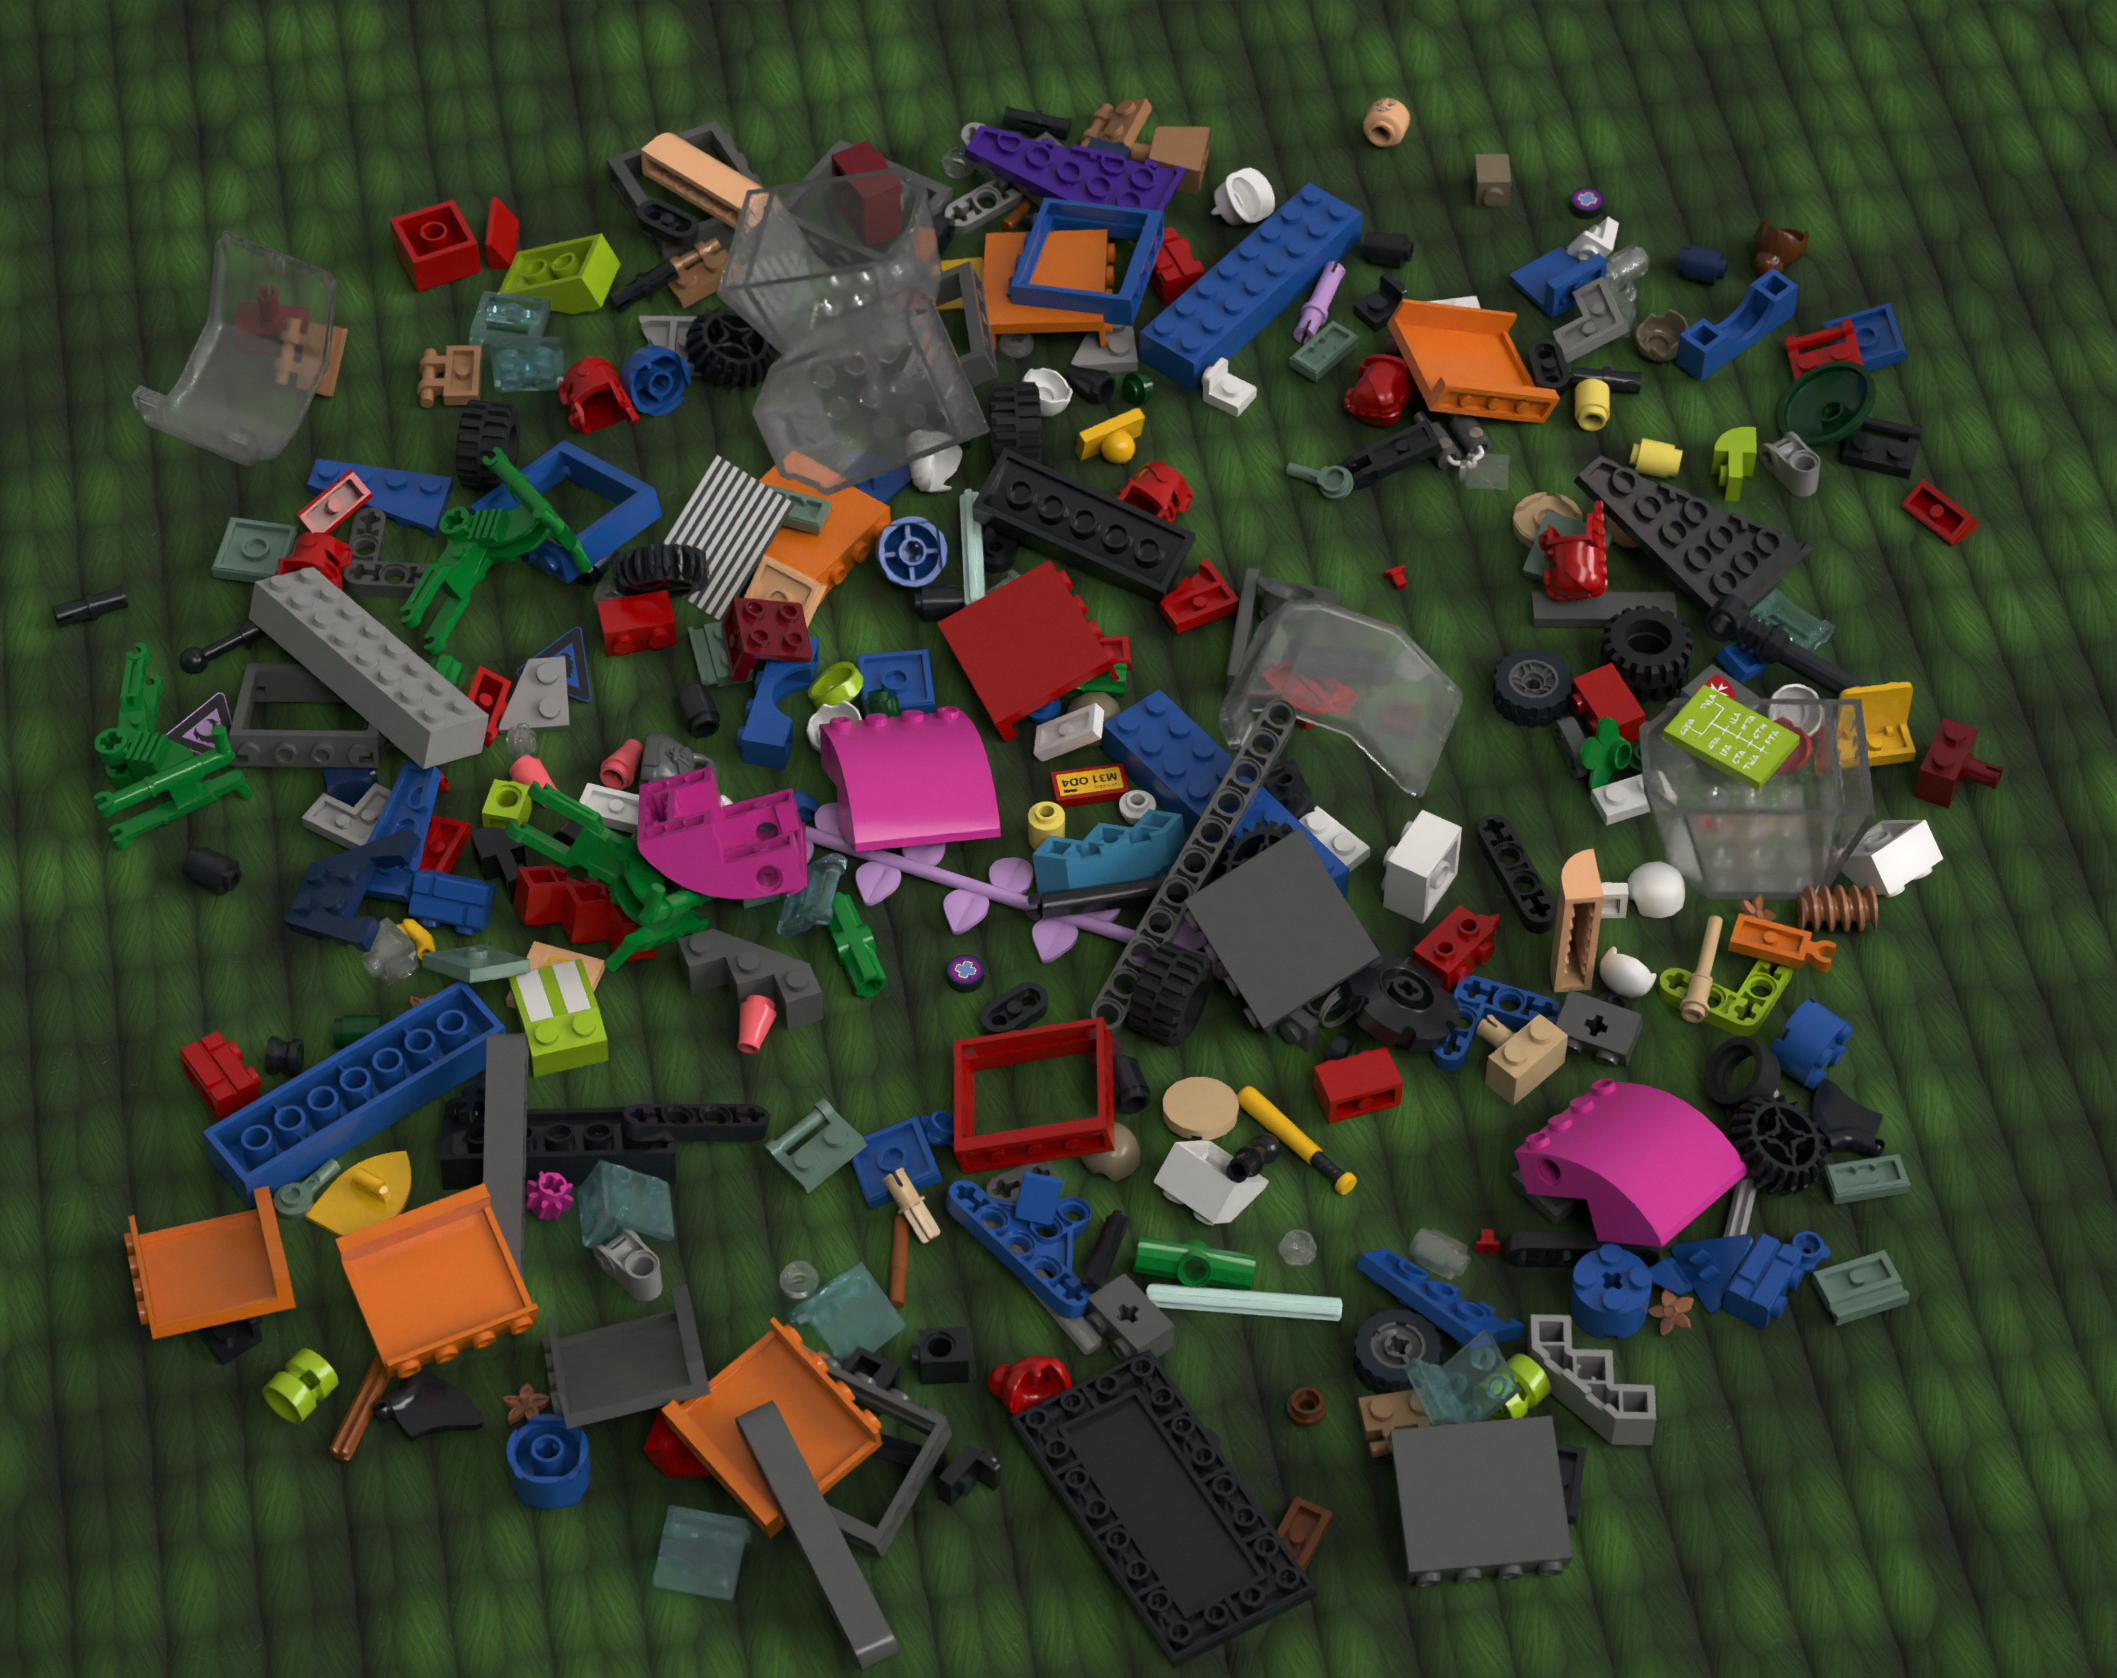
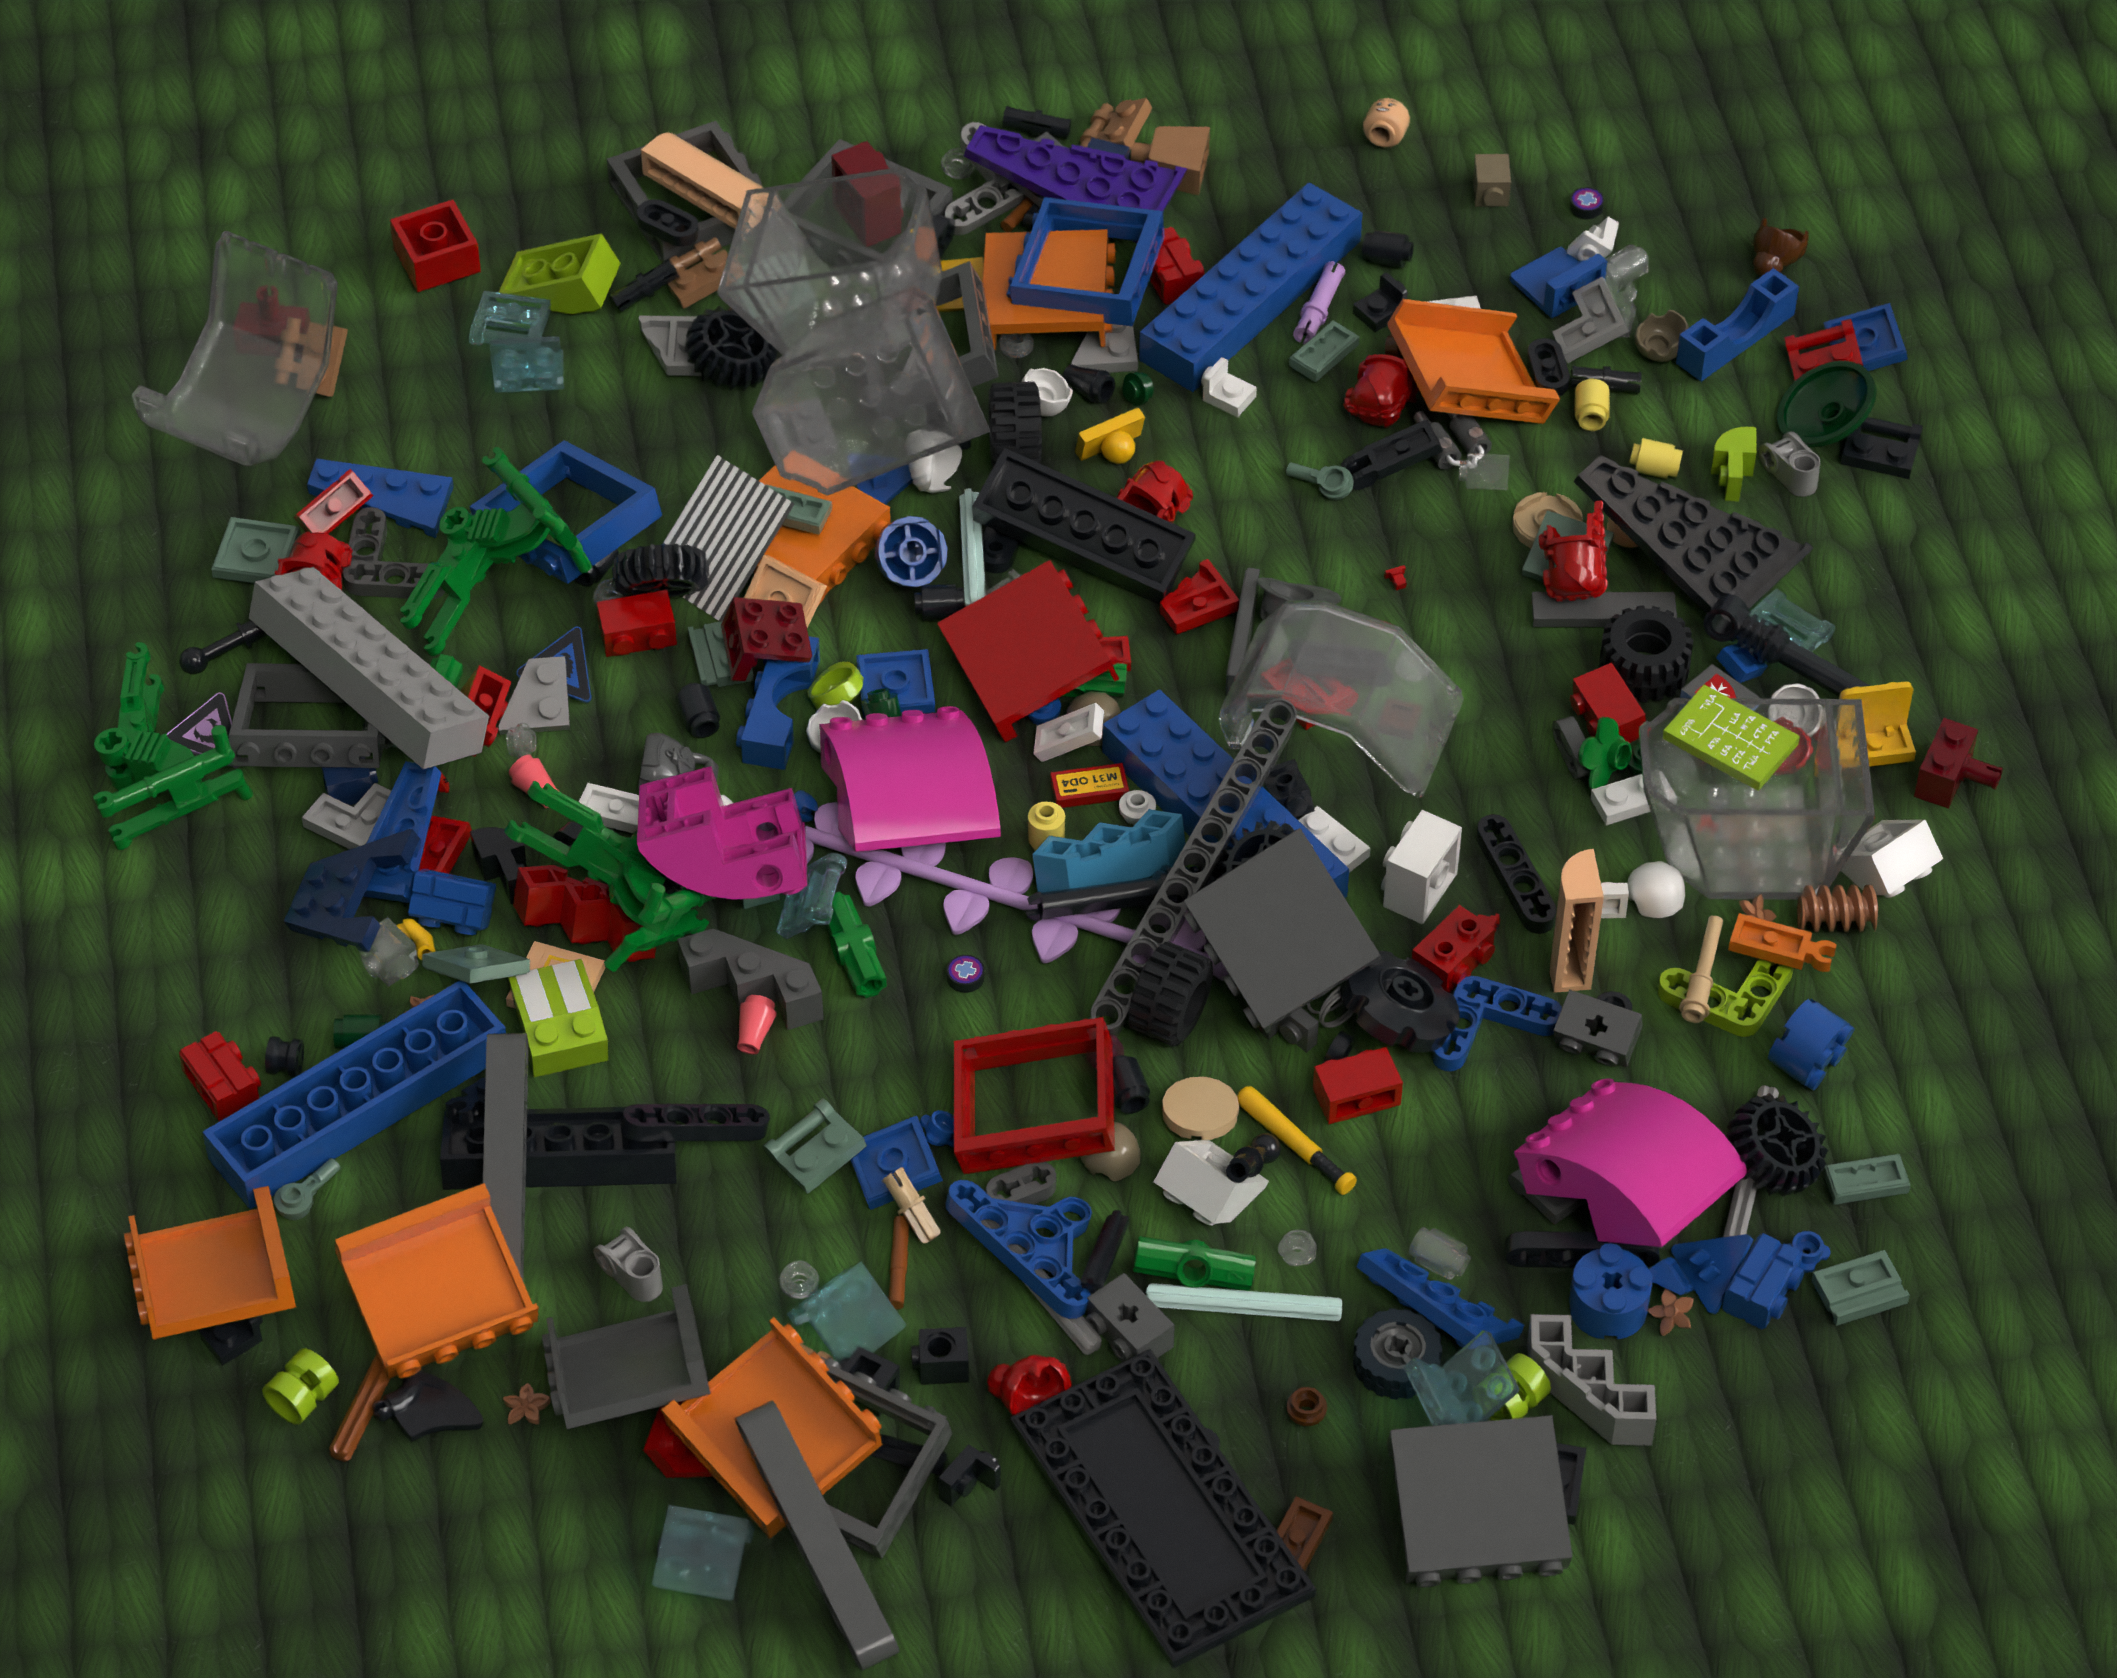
(90, 606): black pin -> none
(212, 870): black brick -> none
(364, 1194): yellow shield -> none
(462, 375): medium nougat plate -> none
(479, 431): black tyre -> none
(500, 236): red slope -> none
(506, 803): lime brick -> none
(548, 1195): dark pink gear -> none
(548, 1462): blue brick -> none
(595, 396): red helmet -> none
(621, 767): coral cone -> none
(625, 1199): clear light blue bracket -> none
(655, 379): blue cylinder -> none
(1010, 1009): black plate -> none
(1038, 1198): blue slope -> none
(1244, 198): white piece -> none
(1389, 1412): medium nougat plate -> none
(1487, 1242): red piece -> none
(1522, 1057): tan brick -> none
(1532, 688): black wheel -> none
(1625, 974): white hair -> none
(1702, 264): dark blue brick -> none
(1725, 1060): black tyre -> none
(1845, 1122): black arm -> none
(1939, 513): red slope -> none

